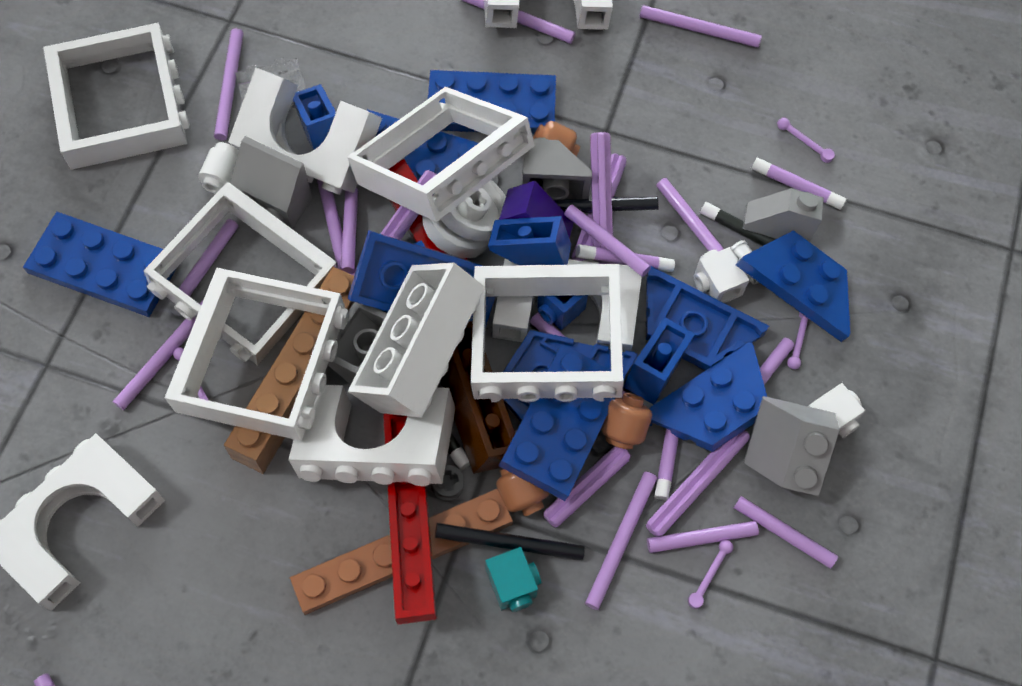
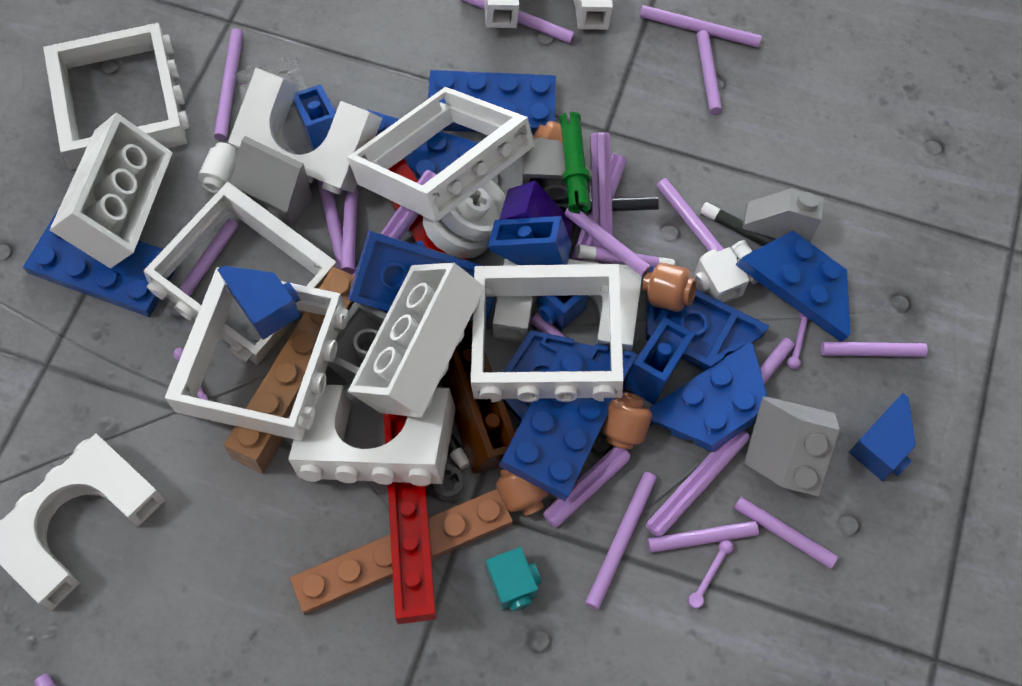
(112, 191): none -> white brick
(155, 363): lavender bar -> none
(262, 298): none -> blue slope
(509, 541): black bar -> none
(575, 174): none -> green pin
(666, 466): lavender bar -> none
(670, 287): none -> nougat head
(709, 72): none -> lavender bar
(798, 183): lavender bar -> none
(825, 154): lavender hinge -> none
(845, 406): white brick -> none
(873, 349): none -> lavender bar
(888, 441): none -> blue slope

